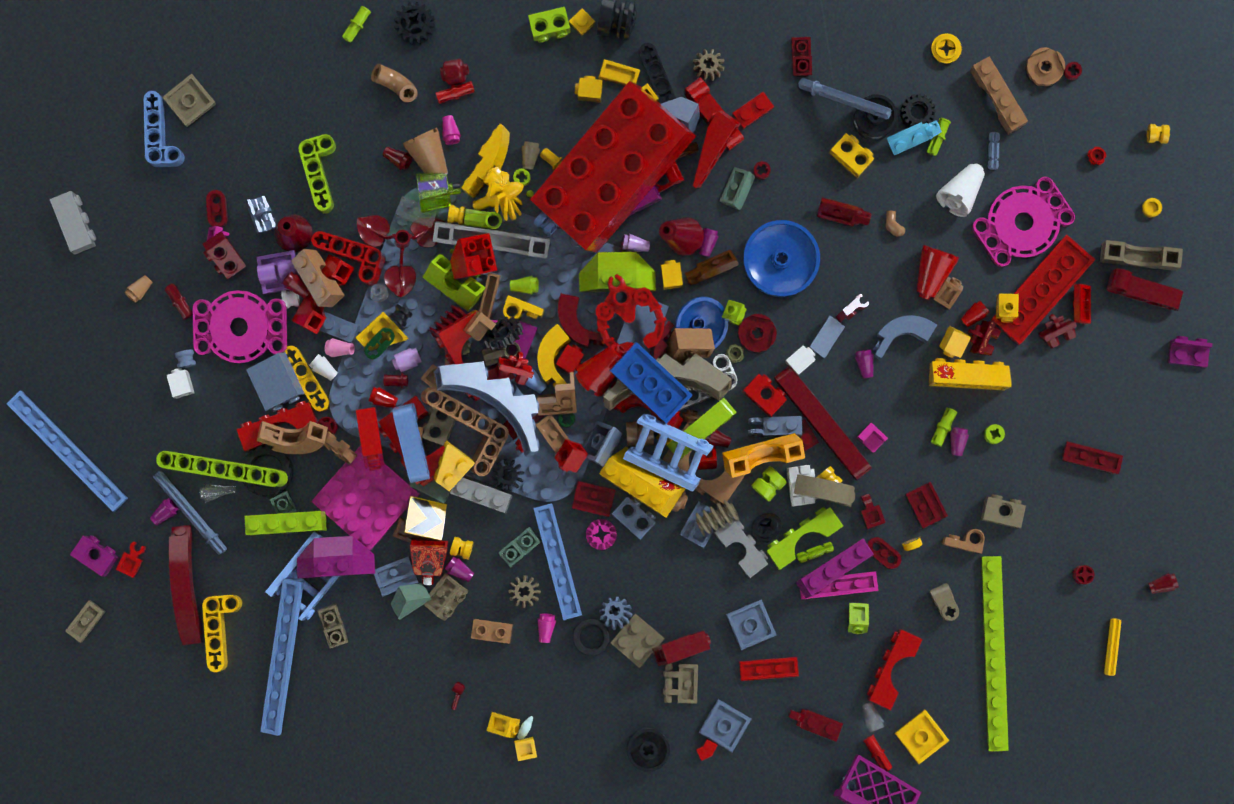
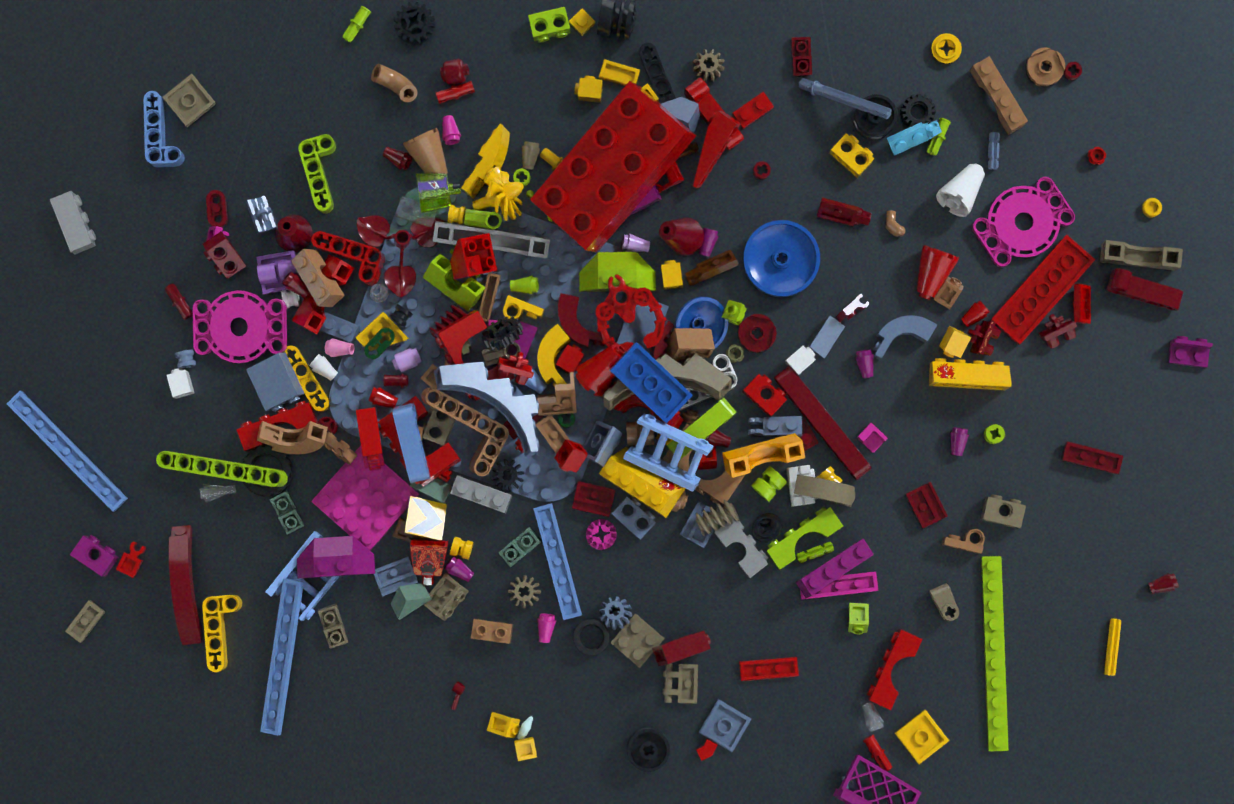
(138, 289): medium nougat cone -> none
(164, 511): magenta cone -> none
(207, 533): sand blue axle -> none
(285, 523): lime arch -> none
(452, 466): yellow wing -> none
(478, 326): medium nougat panel -> none
(546, 224): medium blue wheel -> none
(737, 188): sand green slope -> none
(751, 624): sand blue plate -> none
(817, 723): dark red hinge -> none
(872, 514): dark red plate -> none
(884, 552): dark red plate -> none
(912, 544): yellow tile -> none
(944, 427): lime pin -> none
(1007, 307): yellow brick -> none
(1087, 574): dark red wheel -> none
(1158, 133): yellow wheel -> none

